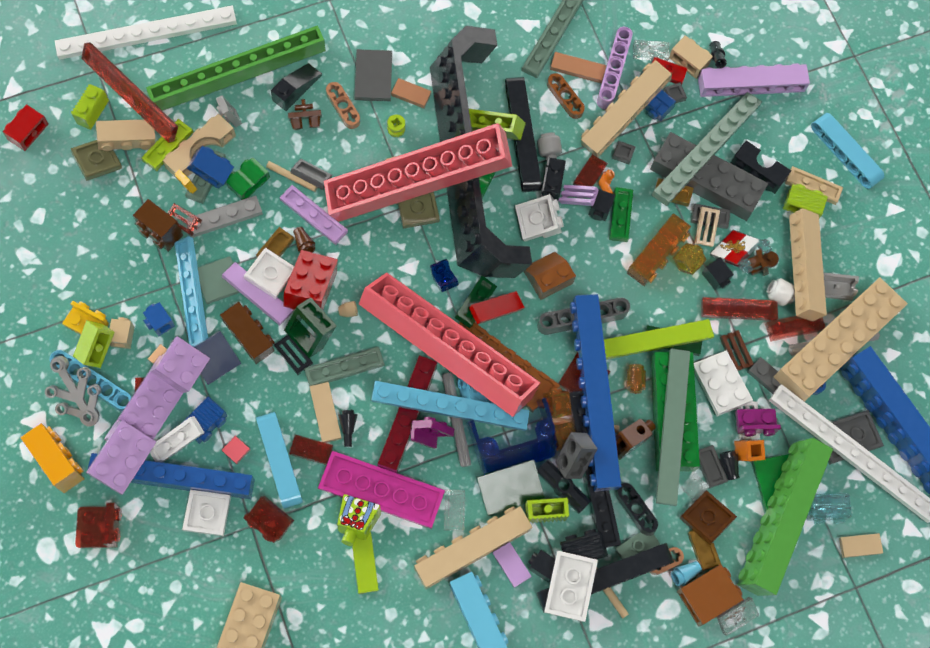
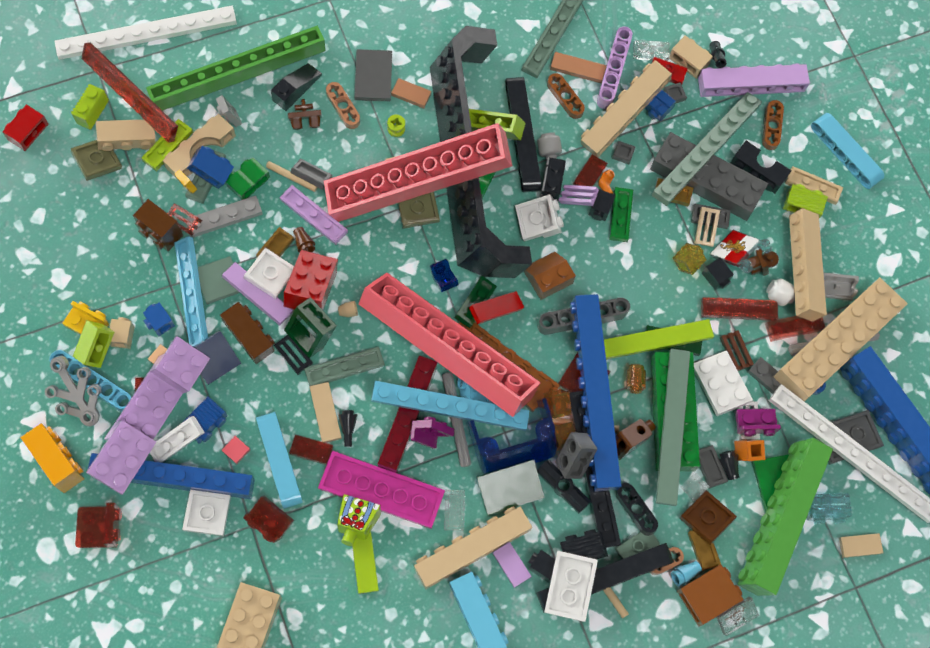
(547, 510): lime brick -> none
(659, 249): clear orange brick -> none
(778, 119): none -> dark orange beam

